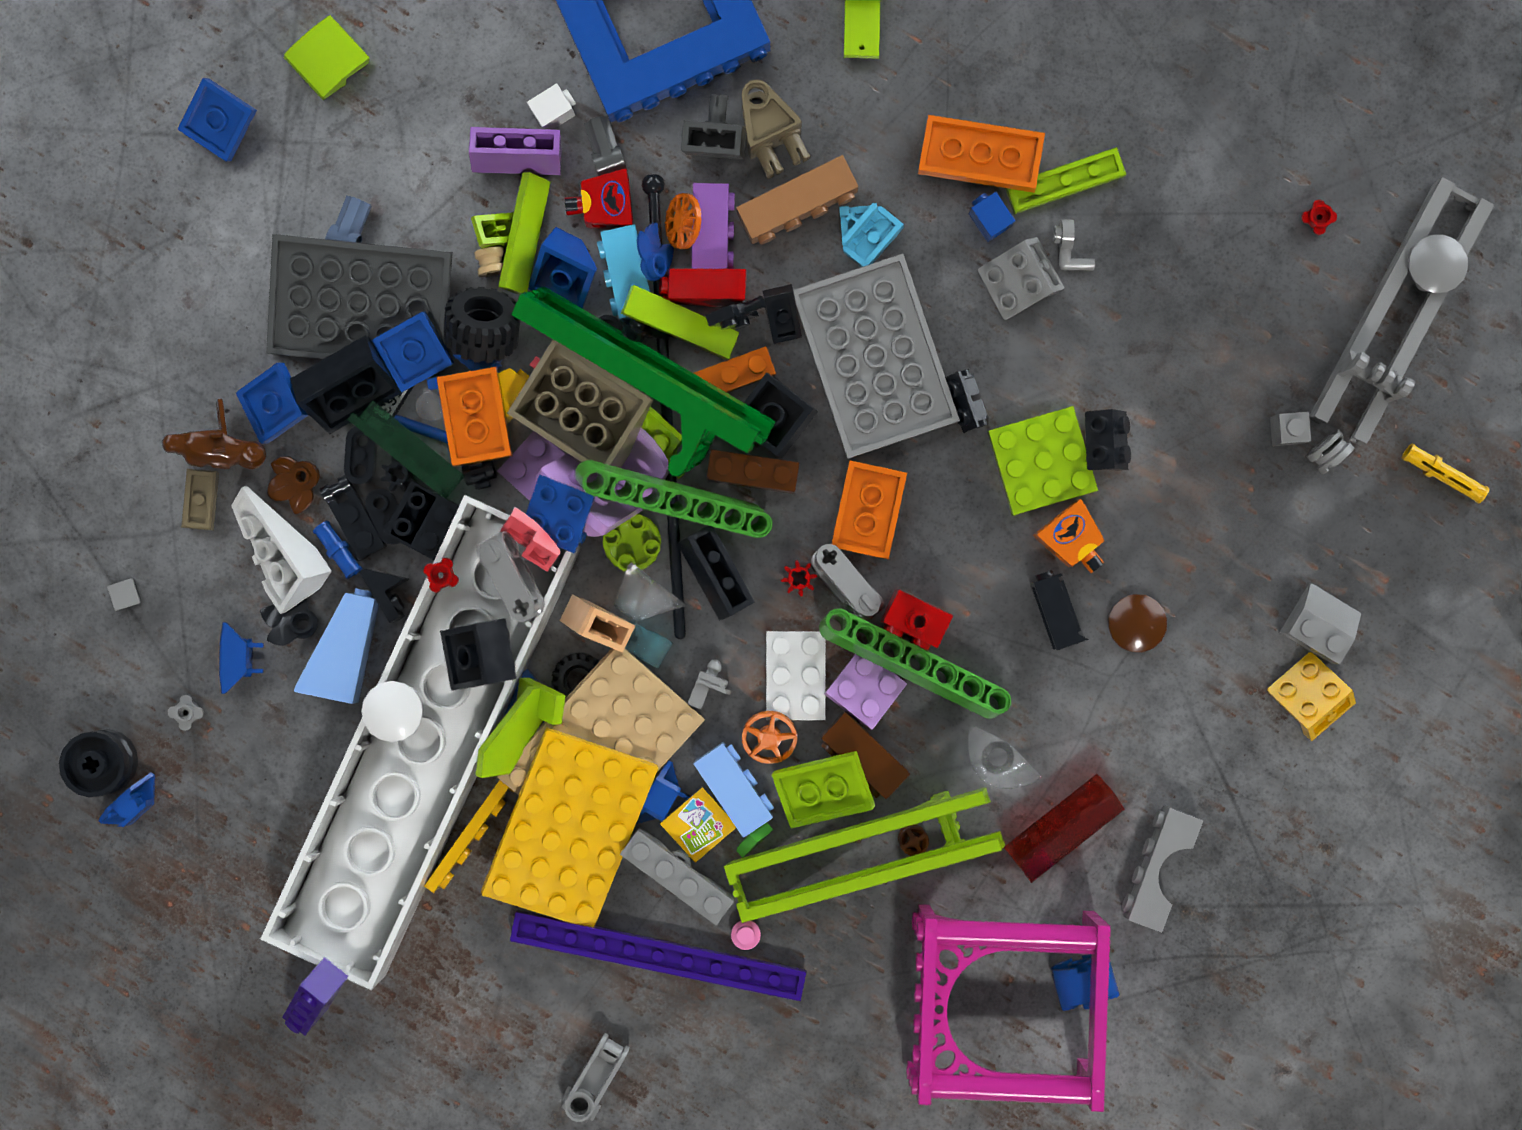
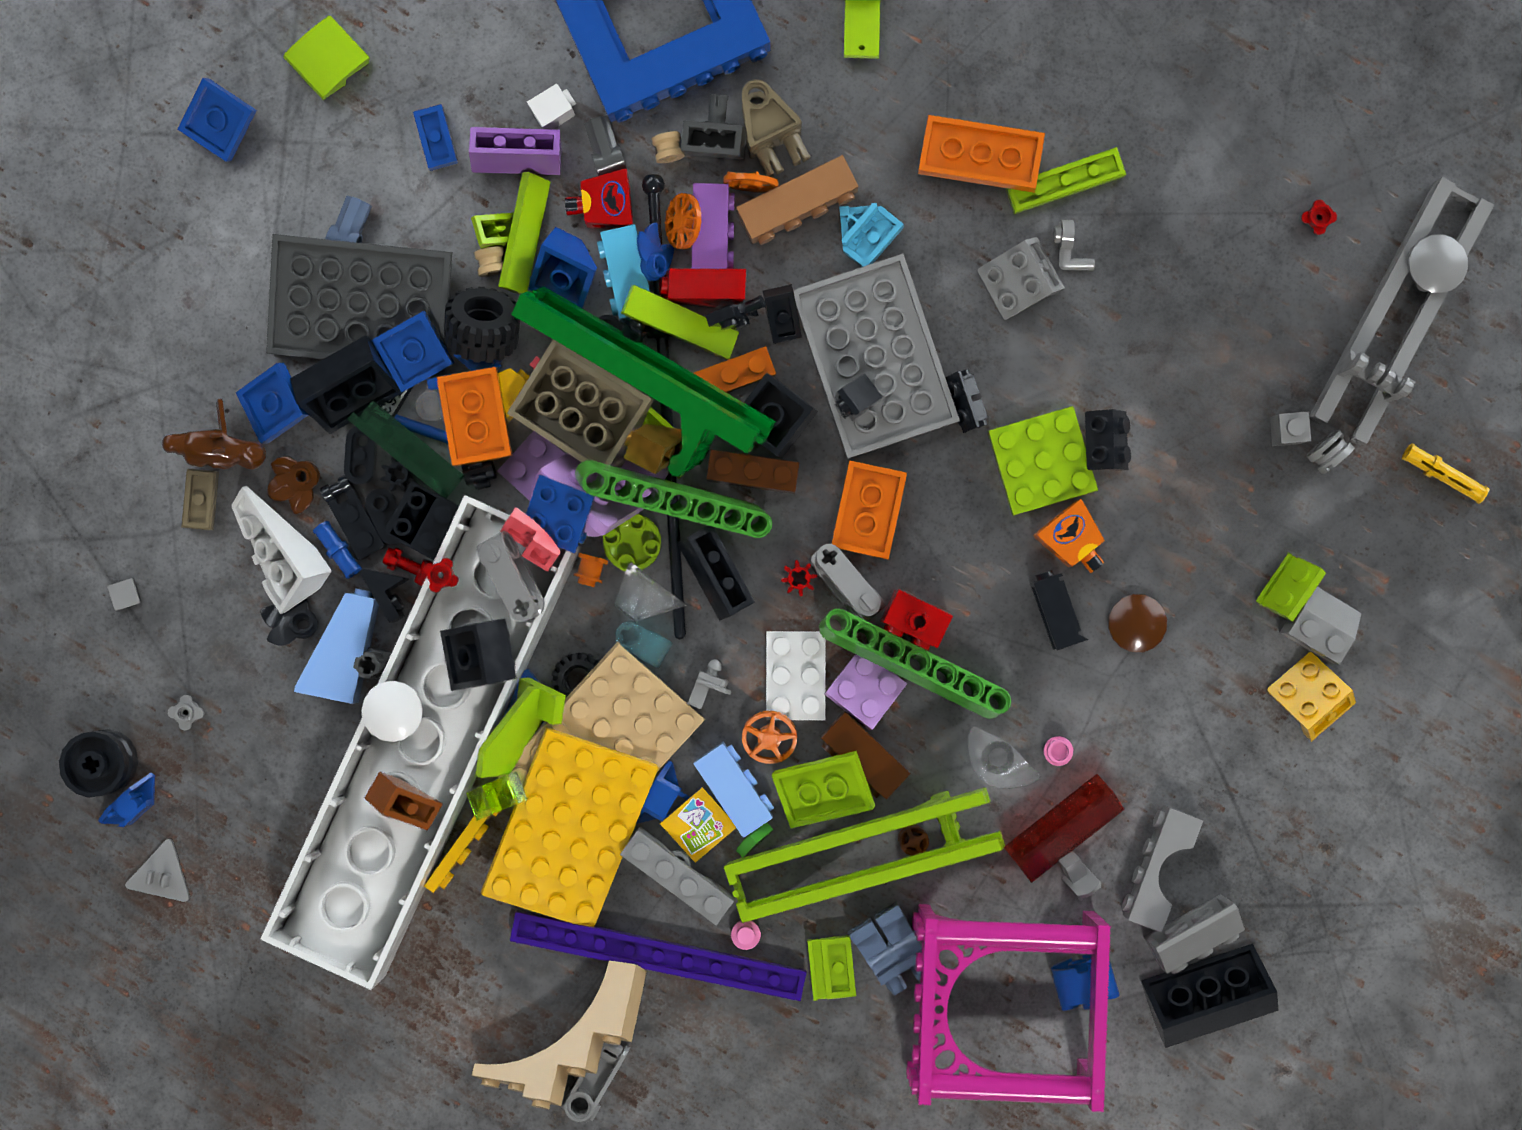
(161, 875): none -> light grey piece
(235, 657): blue piece -> none
(314, 997): dark purple brick -> none
(372, 663): none -> dark grey piece
(393, 558): none -> red bar
(402, 801): none -> dark orange slope
(435, 137): none -> blue plate
(496, 796): none -> clear neon green slope
(578, 1052): none -> tan arch
(590, 569): none -> orange brick
(597, 623): light nougat slope -> none
(653, 446): none -> pearl gold slope
(667, 147): none -> tan wheel
(750, 182): none -> orange wheel
(831, 967): none -> lime plate
(857, 397): none -> black slope
(889, 958): none -> sand blue hips
(991, 215): blue brick -> none
(1058, 751): none -> bright pink plate
(1078, 876): none -> light grey piece
(1195, 934): none -> light grey slope
(1210, 995): none -> black slope
(1290, 587): none -> lime plate

